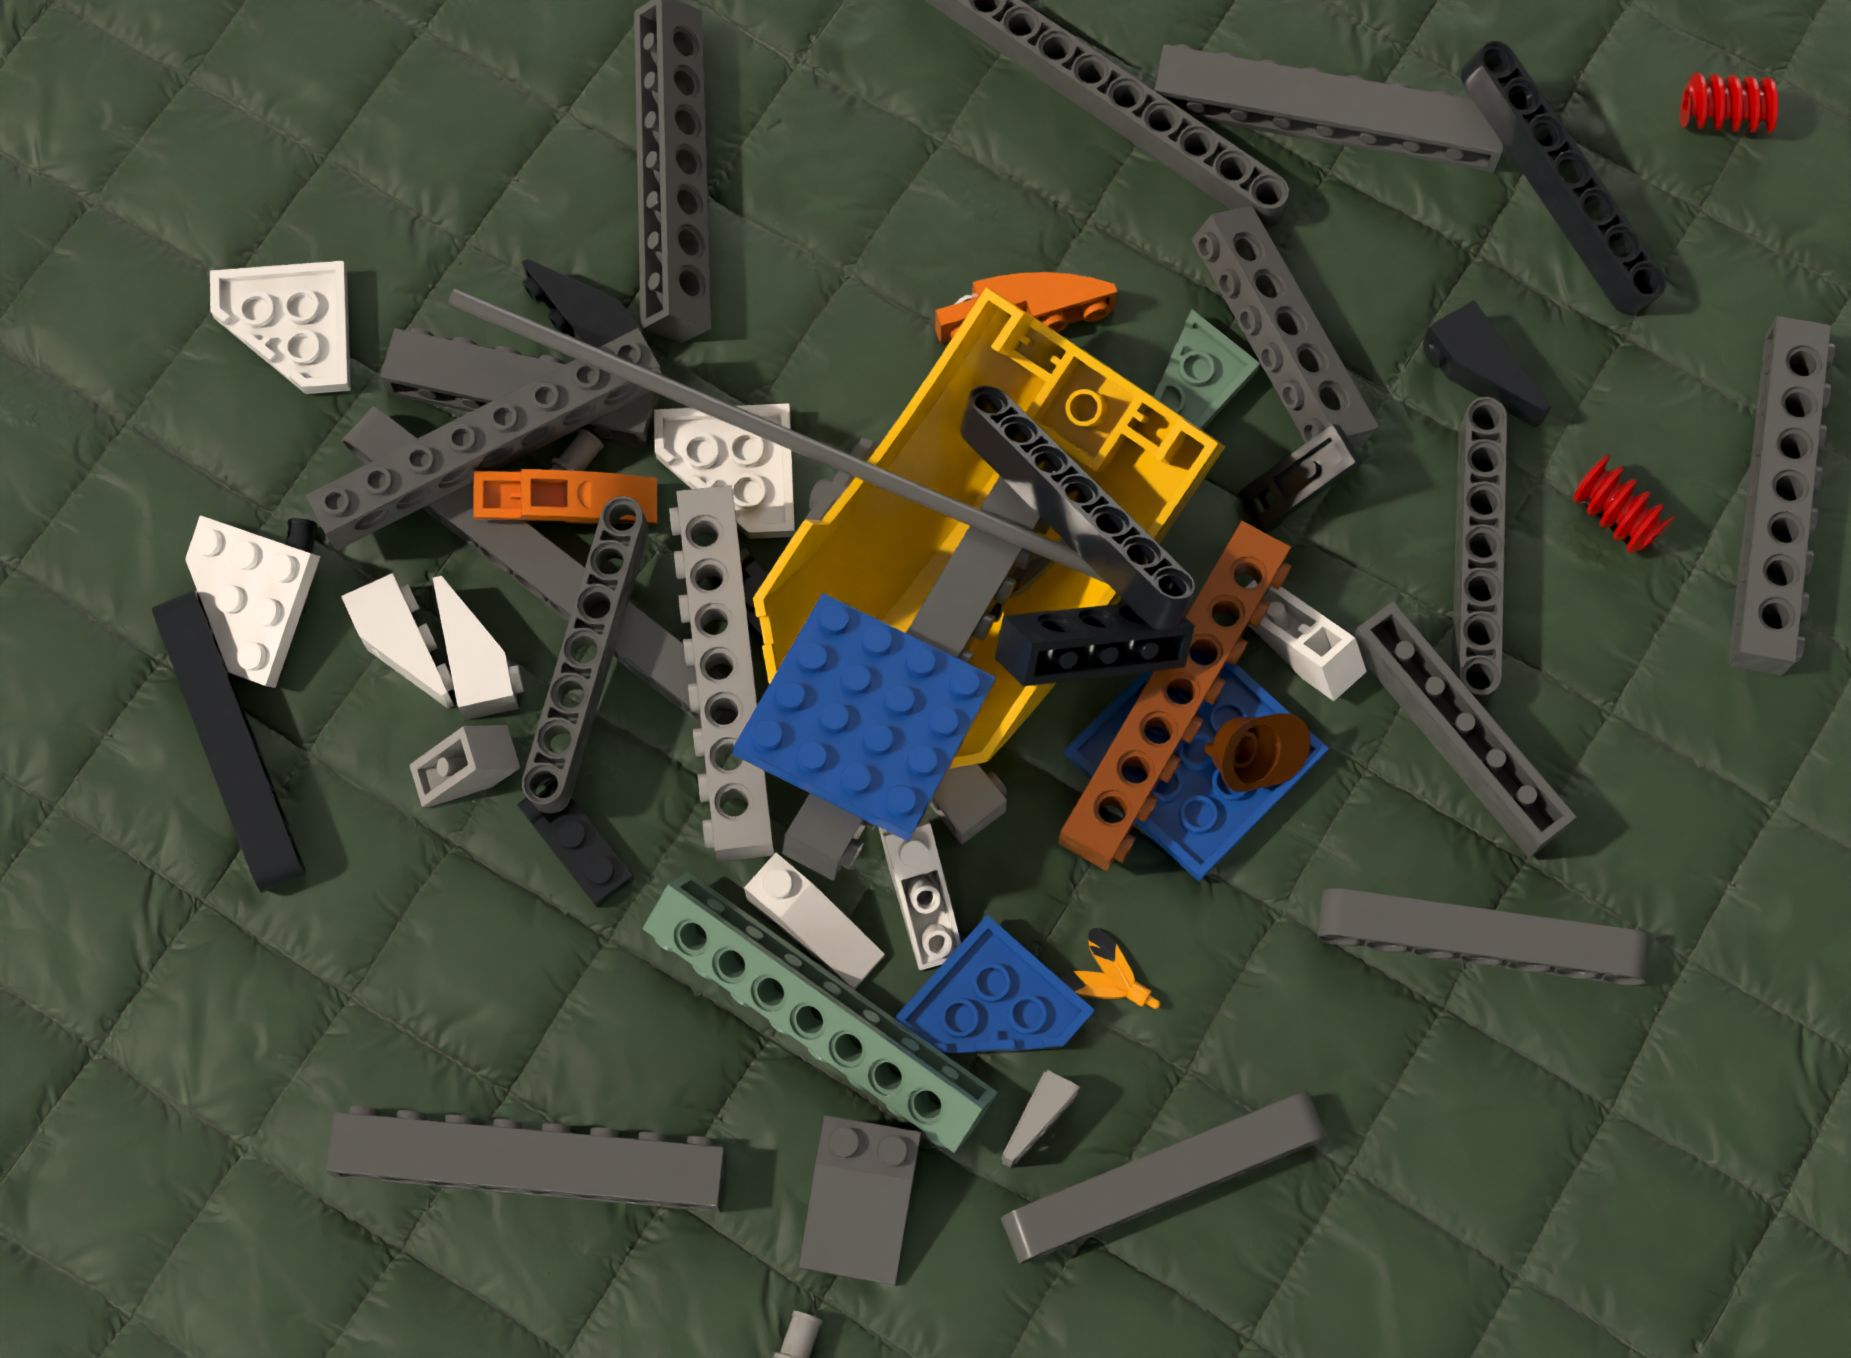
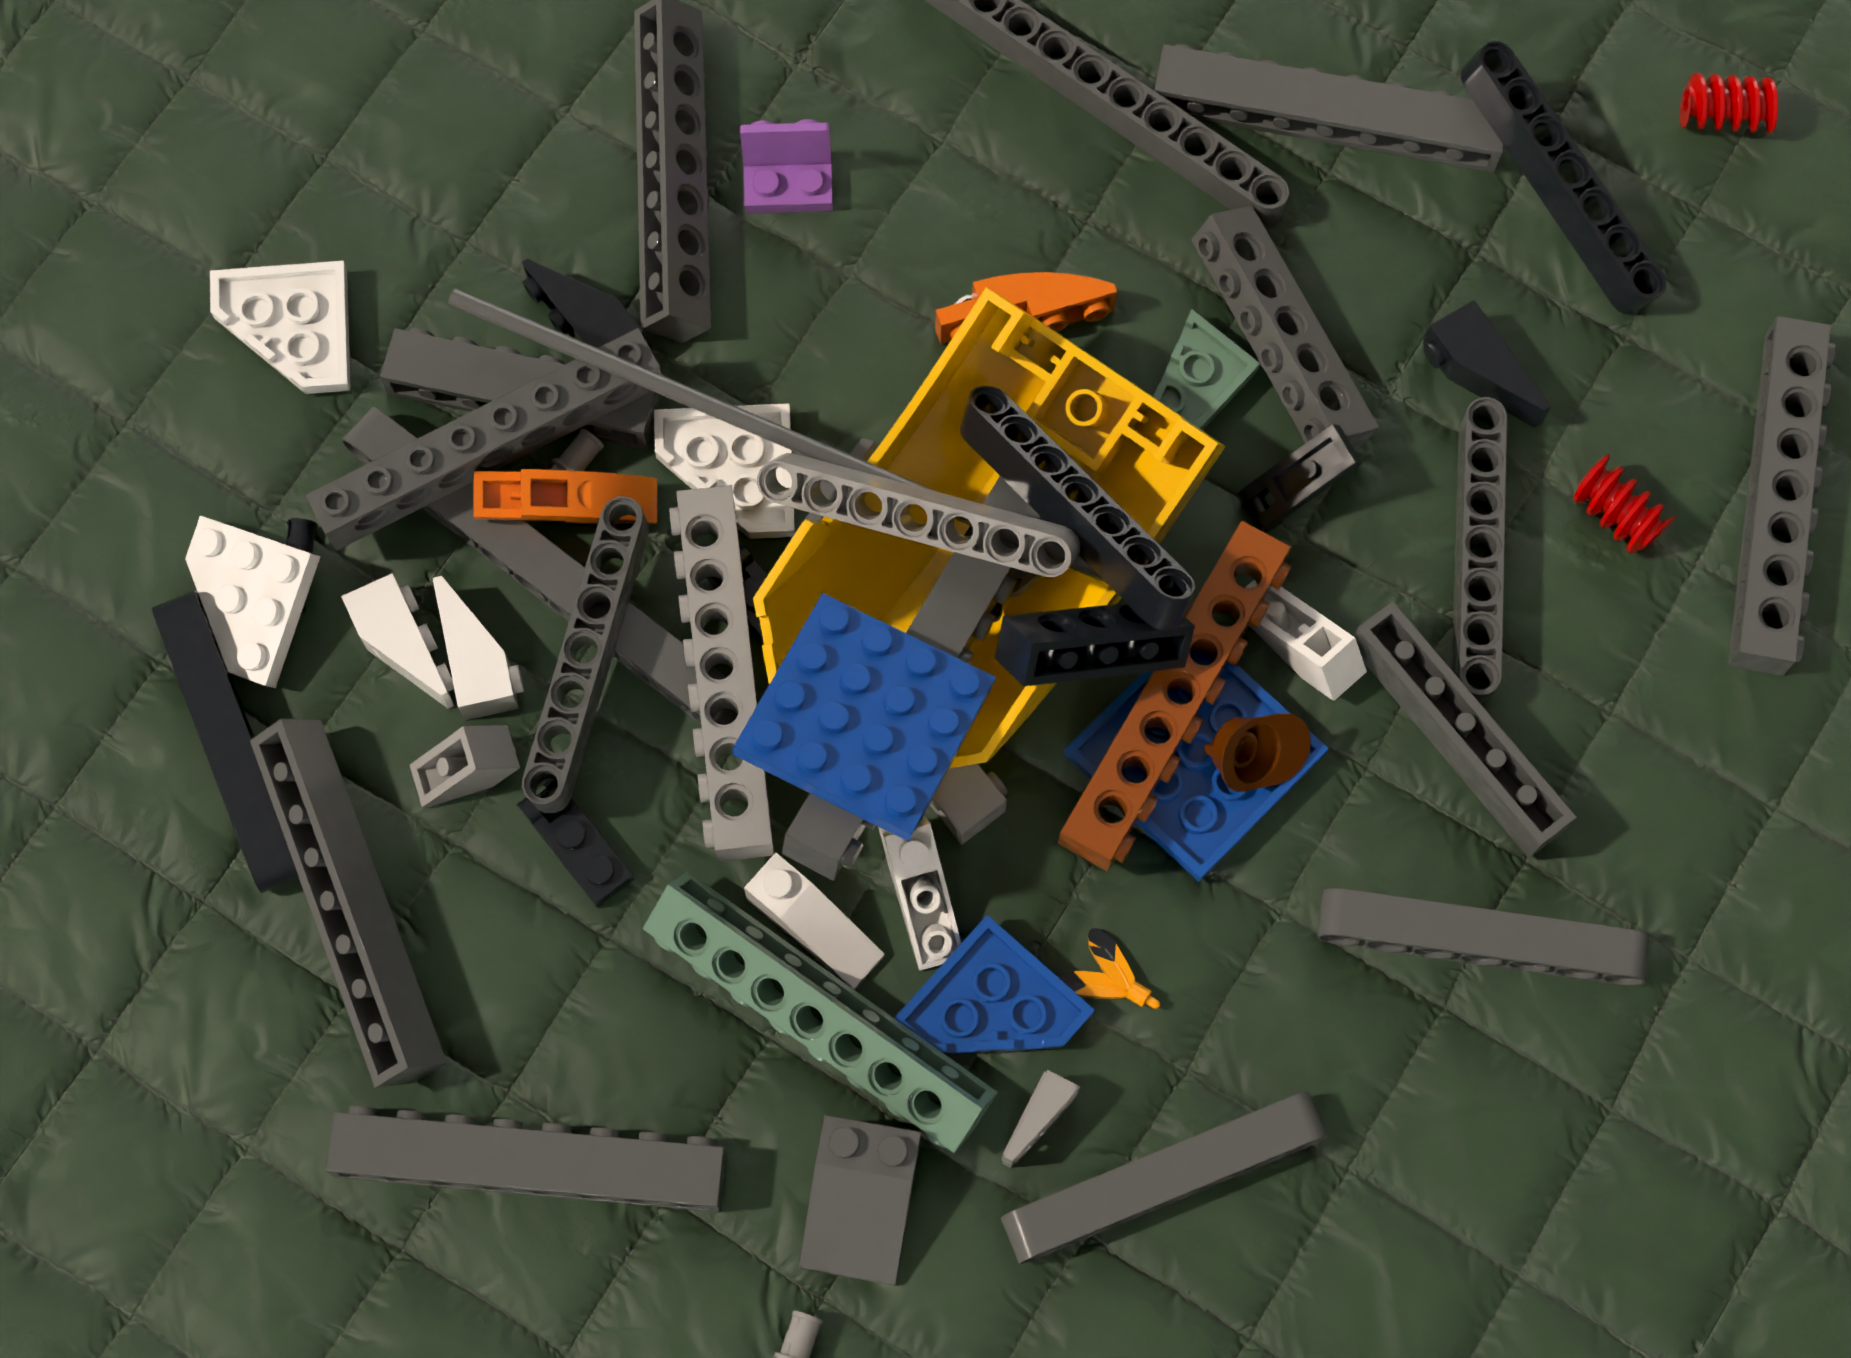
(348, 903): none -> dark grey brick
(787, 167): none -> medium lavender bracket
(897, 521): none -> light grey beam

